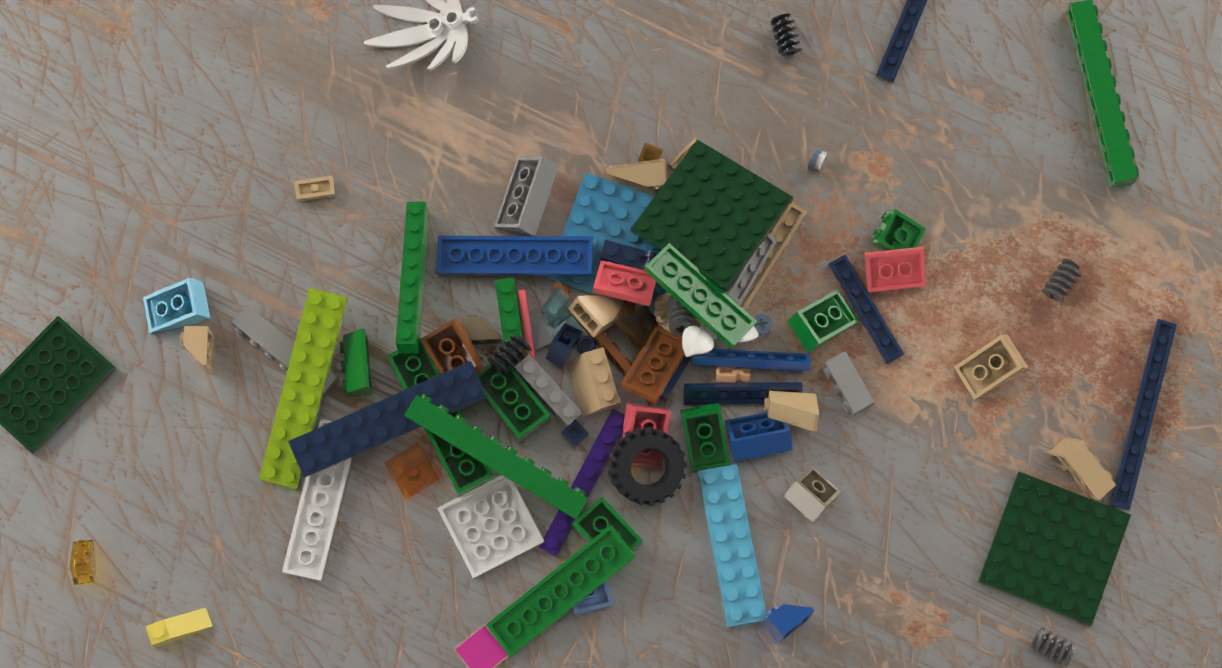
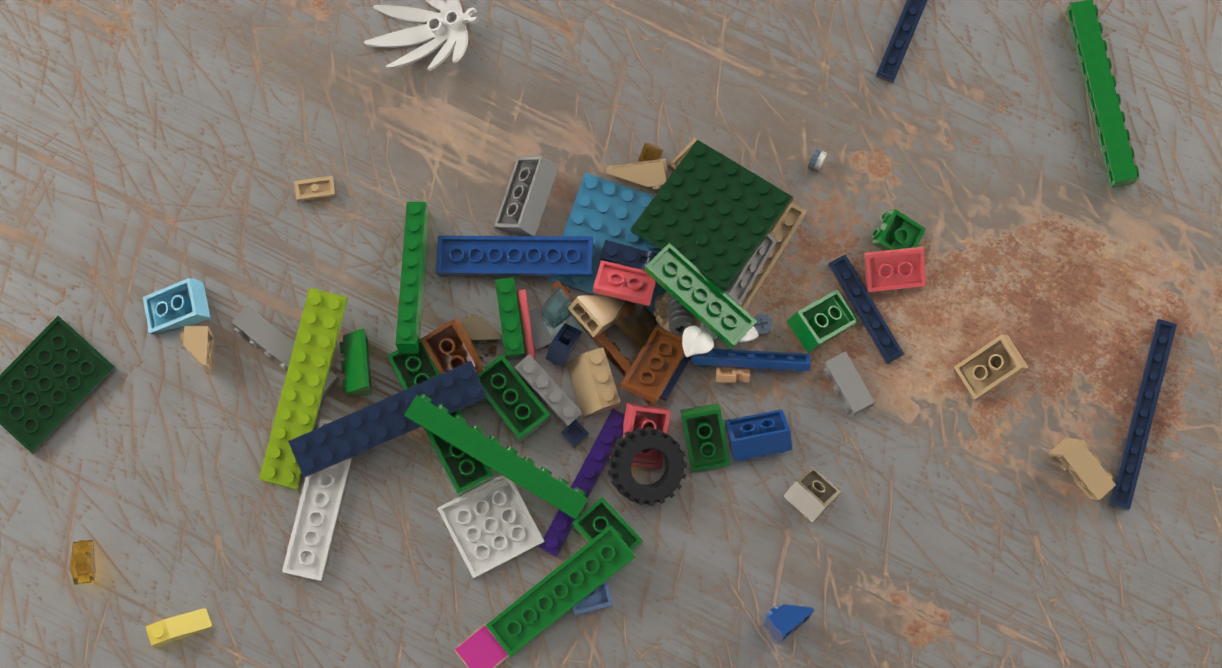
(412, 470): clear orange slope -> none
(508, 354): black piece -> none
(586, 344): dark blue plate -> none
(732, 545): medium azure plate -> none
(734, 392): dark blue plate -> none
(784, 35): black piece -> none
(793, 408): tan slope -> none
(1053, 646): dark grey piece -> none
(1054, 548): dark green plate -> none
(1061, 280): dark grey piece -> none

